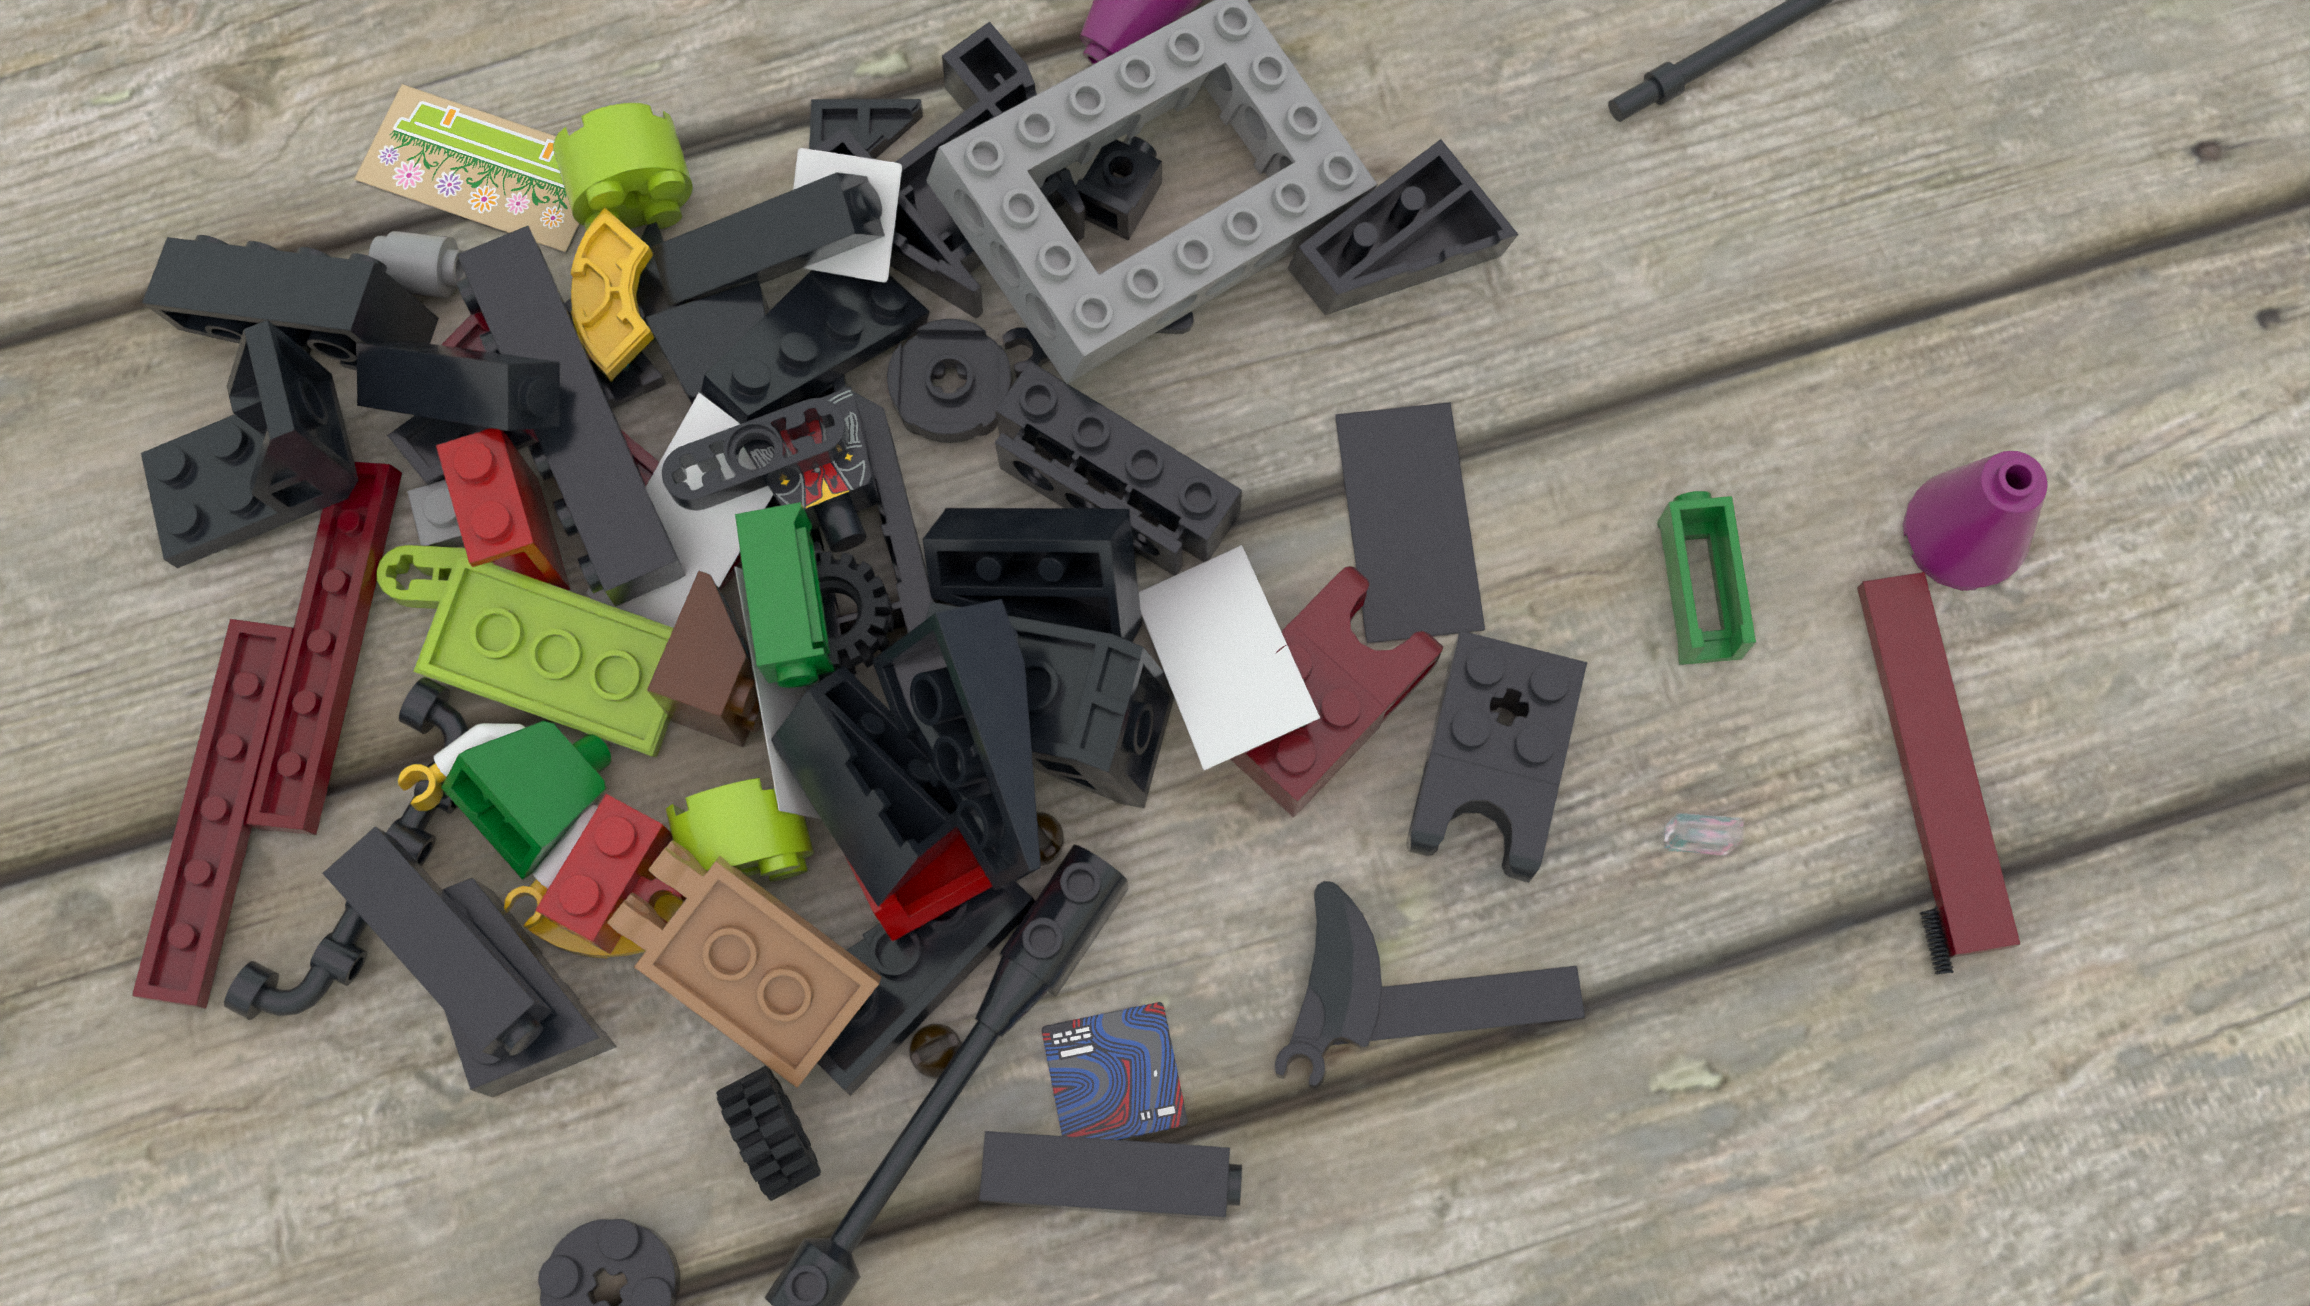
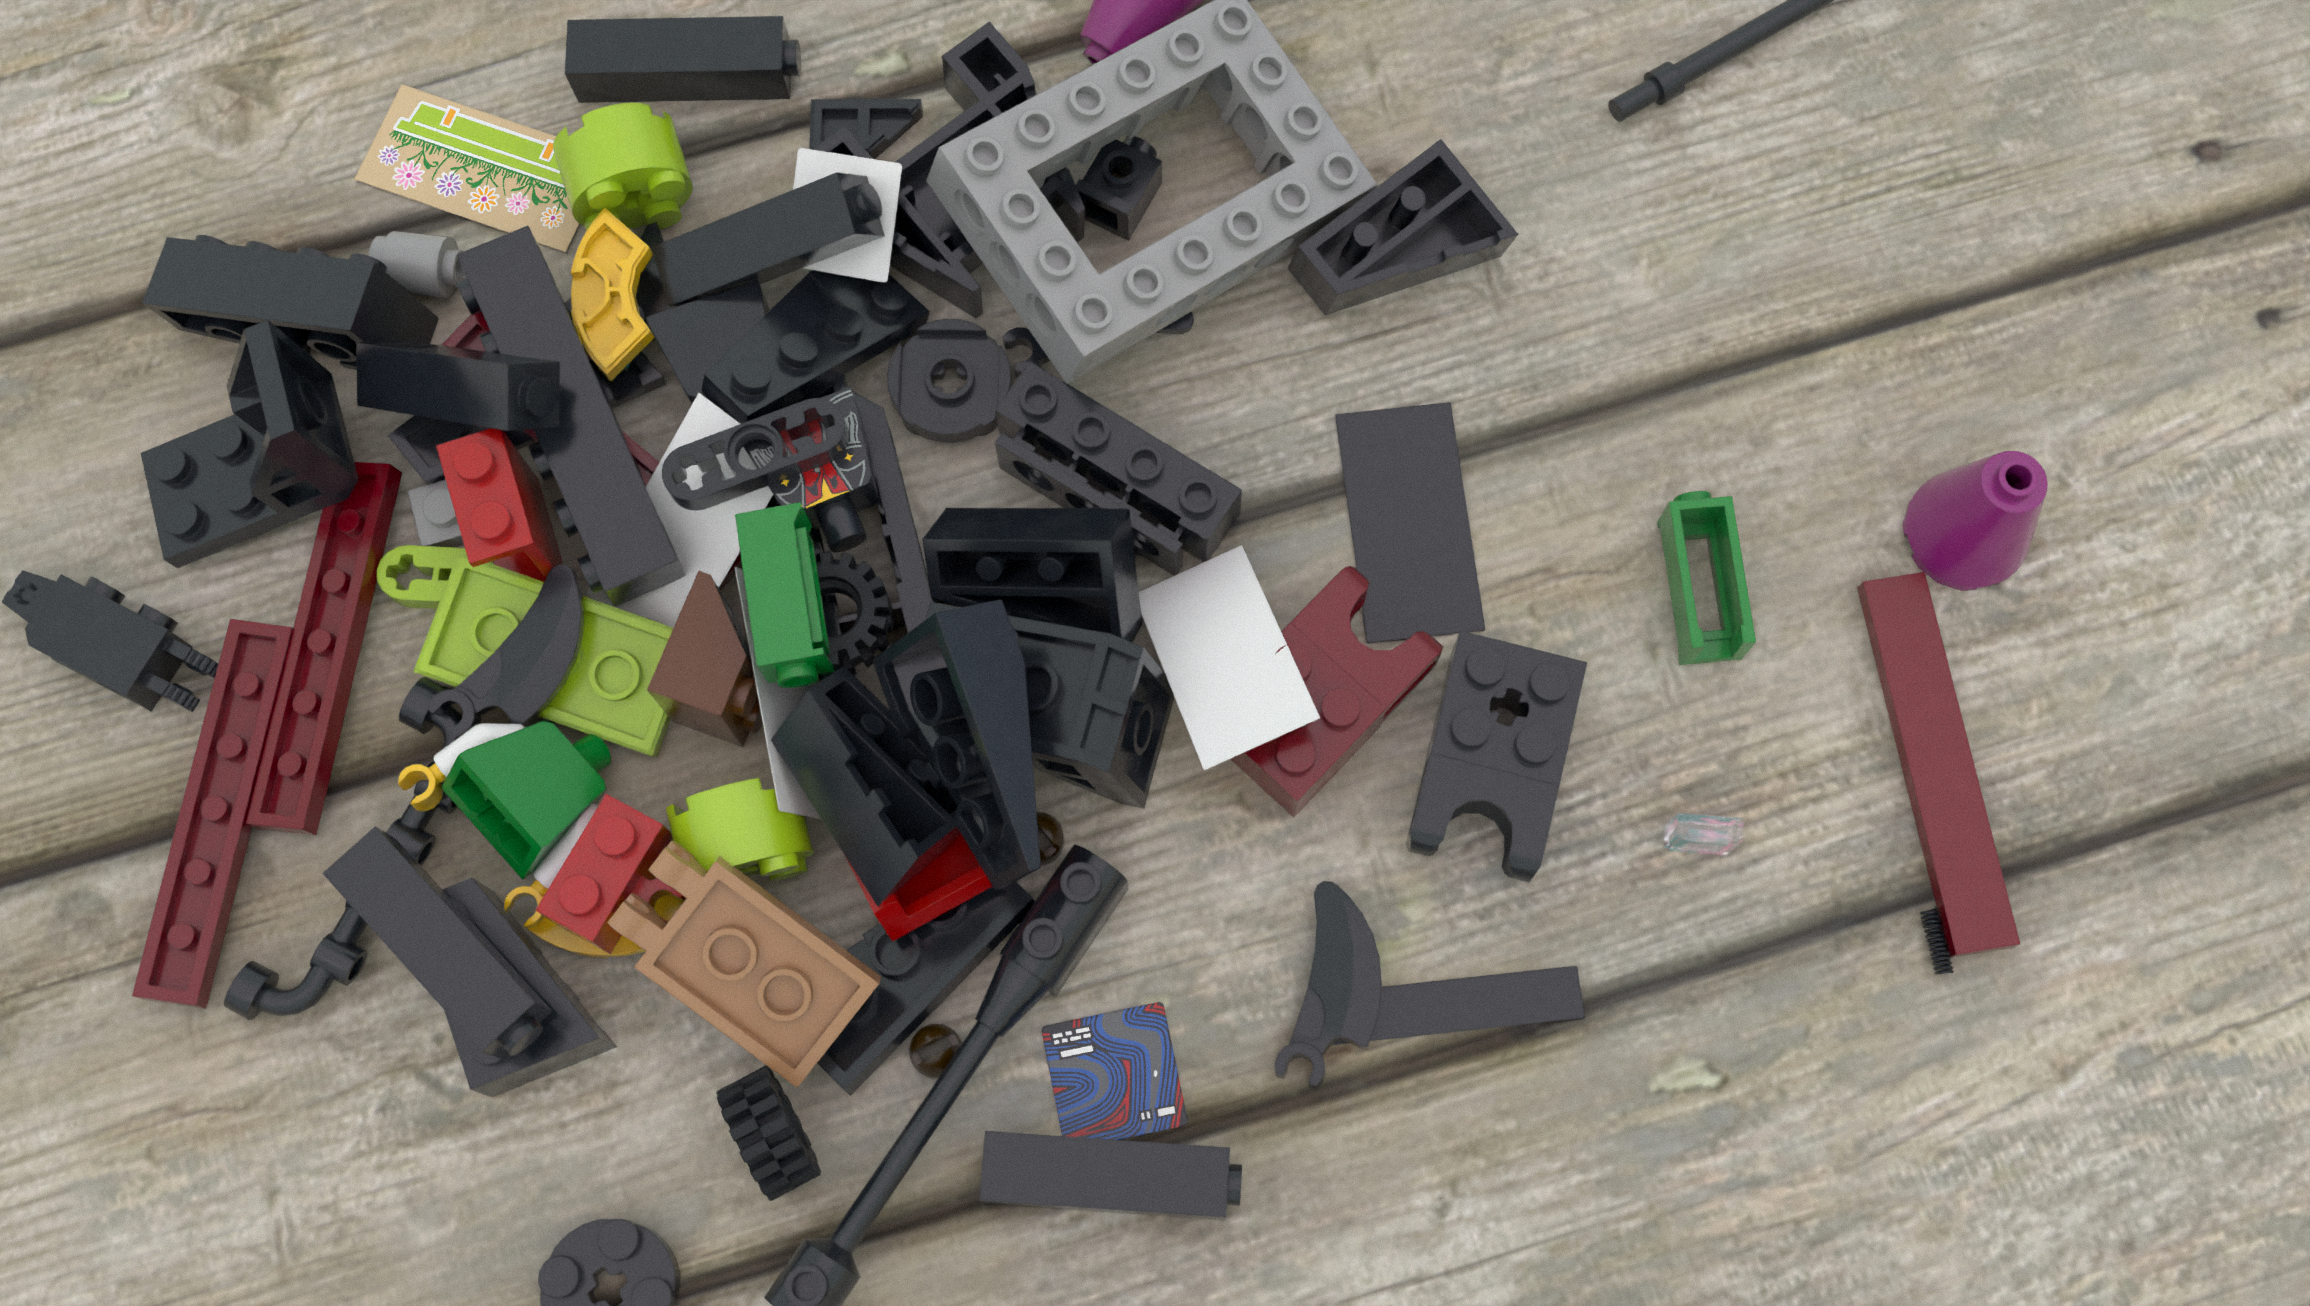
(106, 641): none -> black hinge
(529, 664): none -> black piece
(681, 59): none -> black brick

